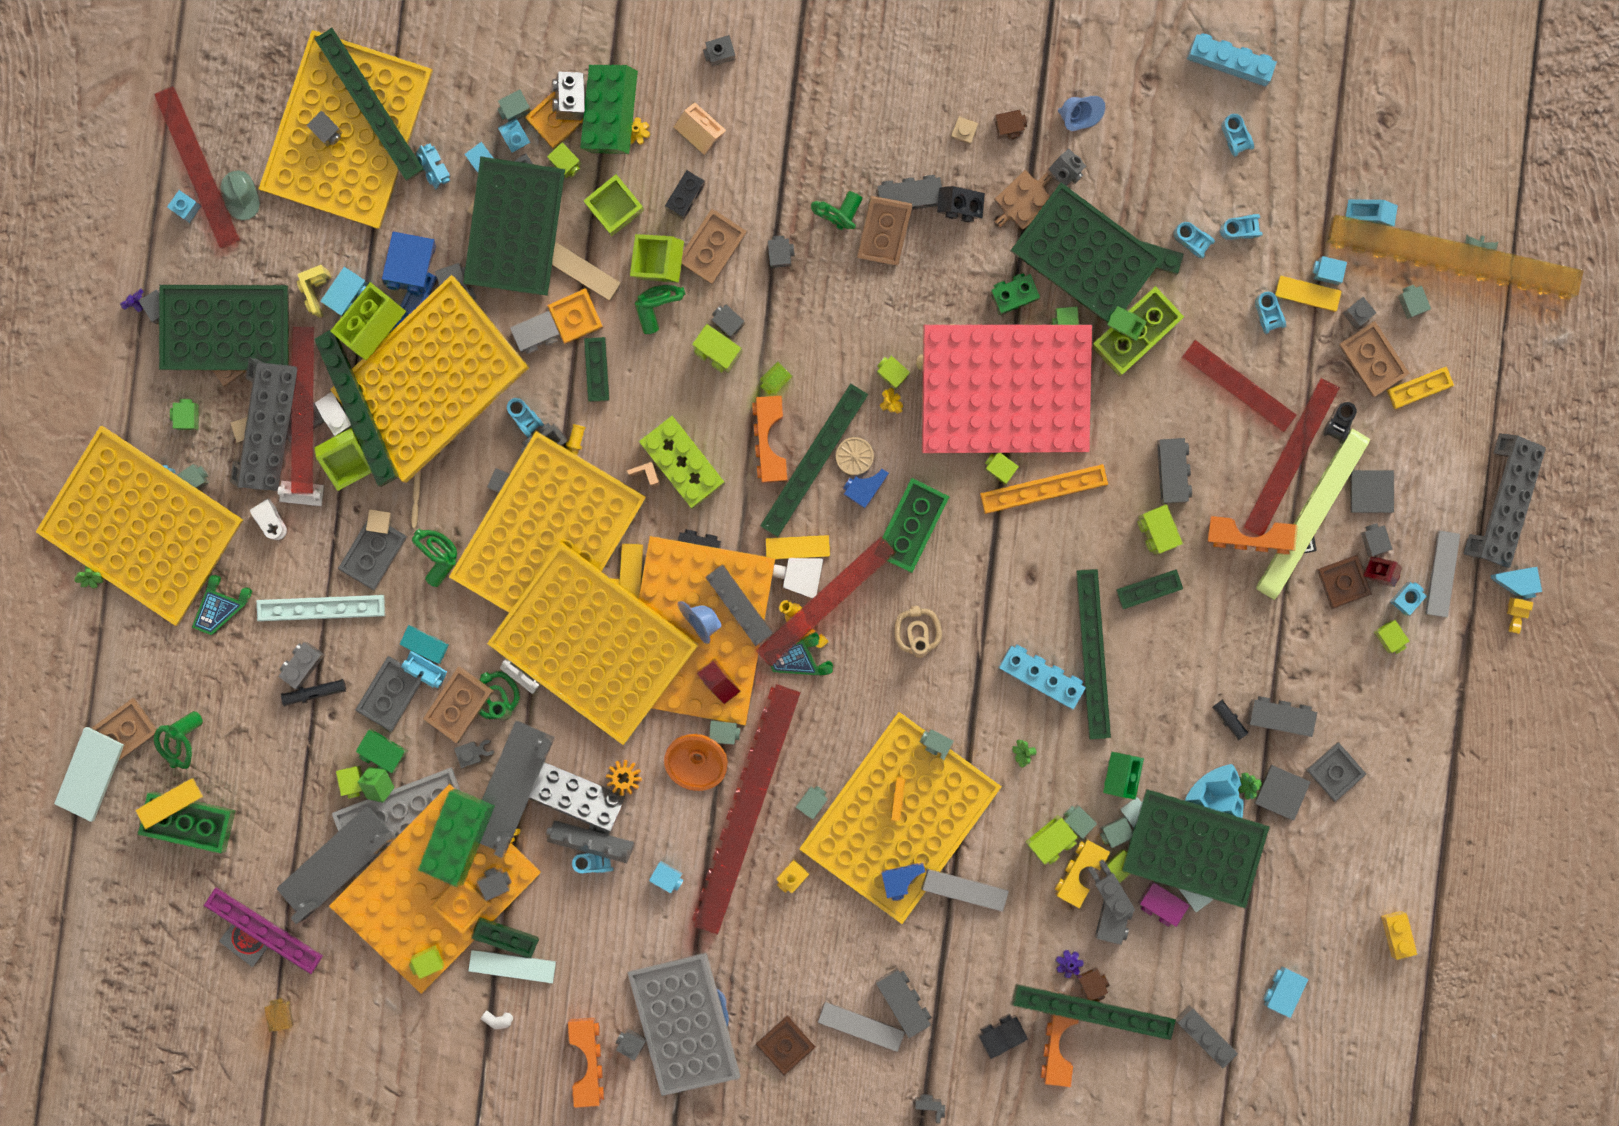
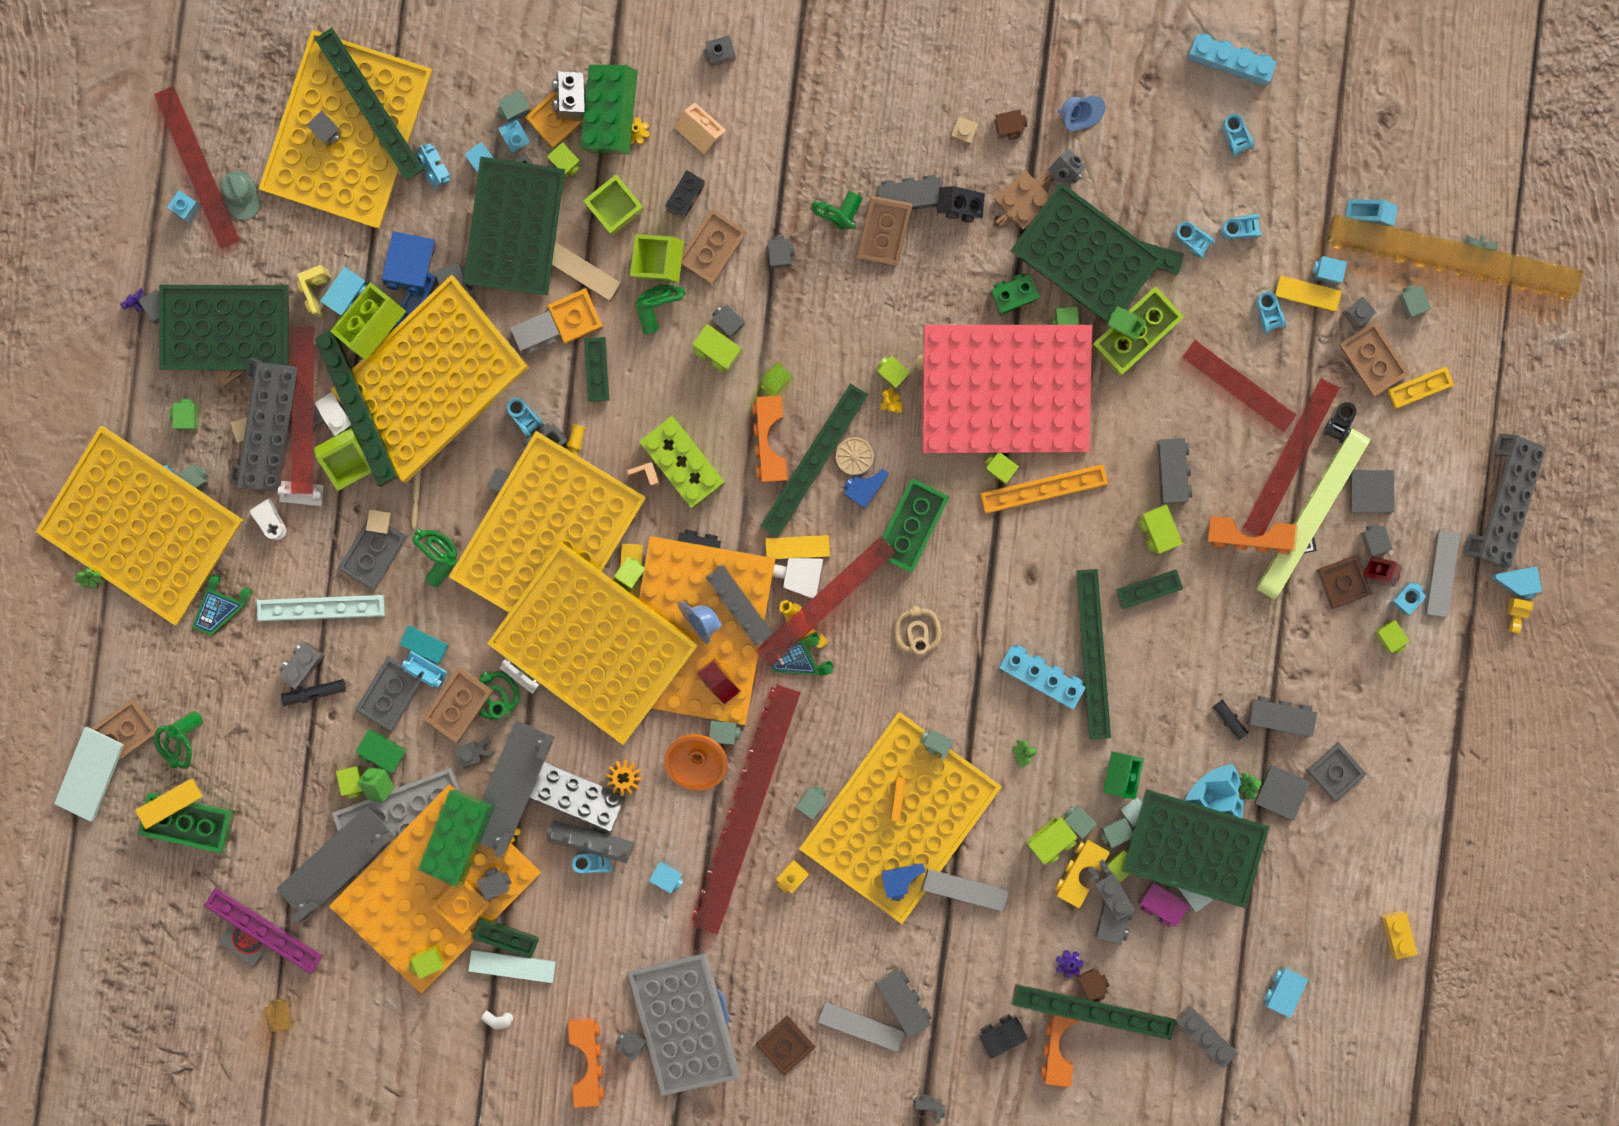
(629, 574): none -> lime brick

